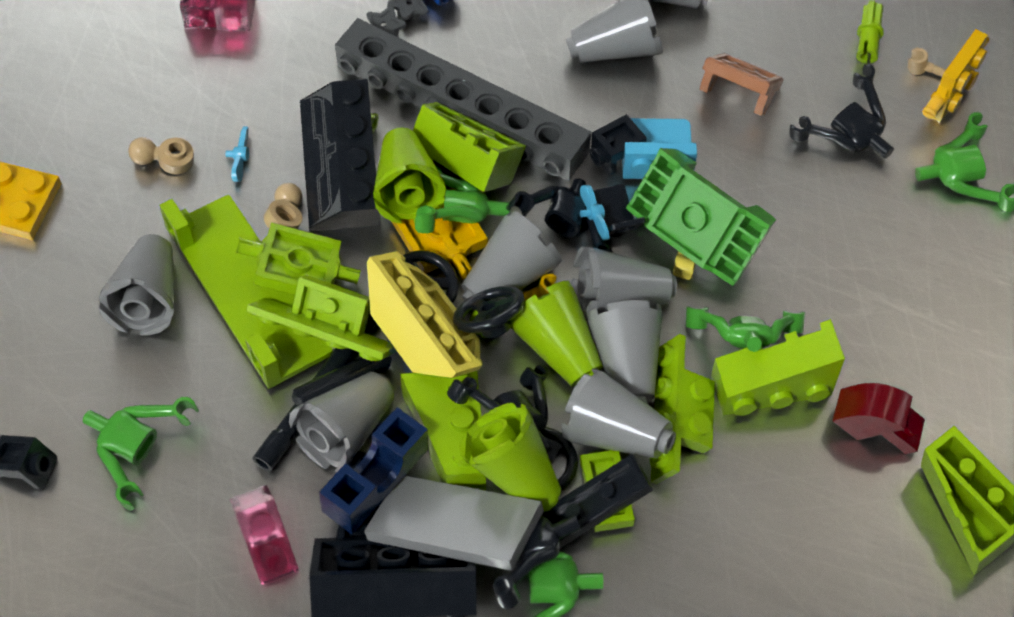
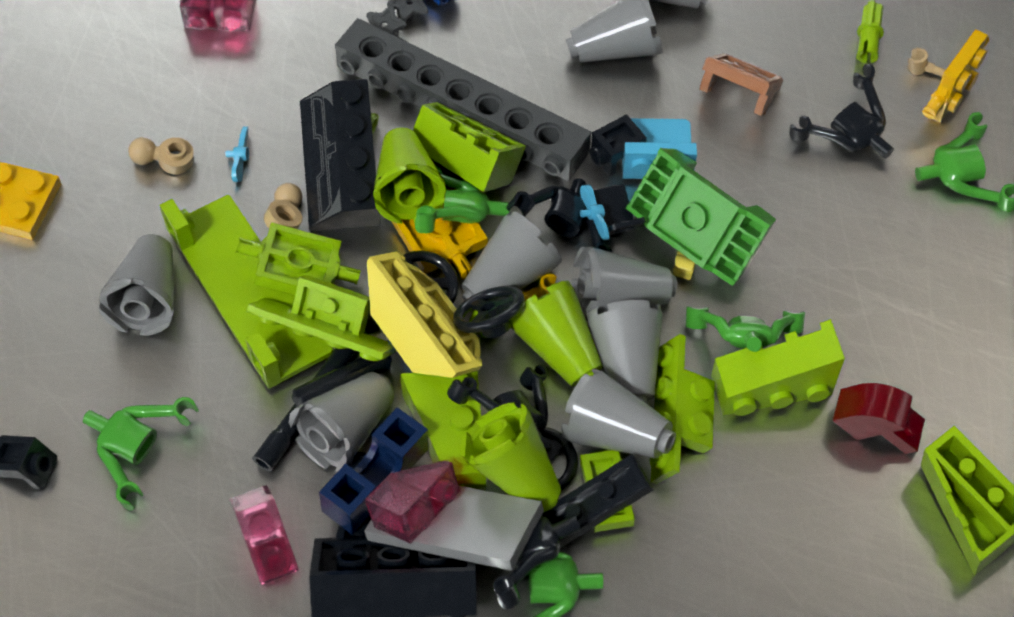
(412, 499): none -> clear pink slope

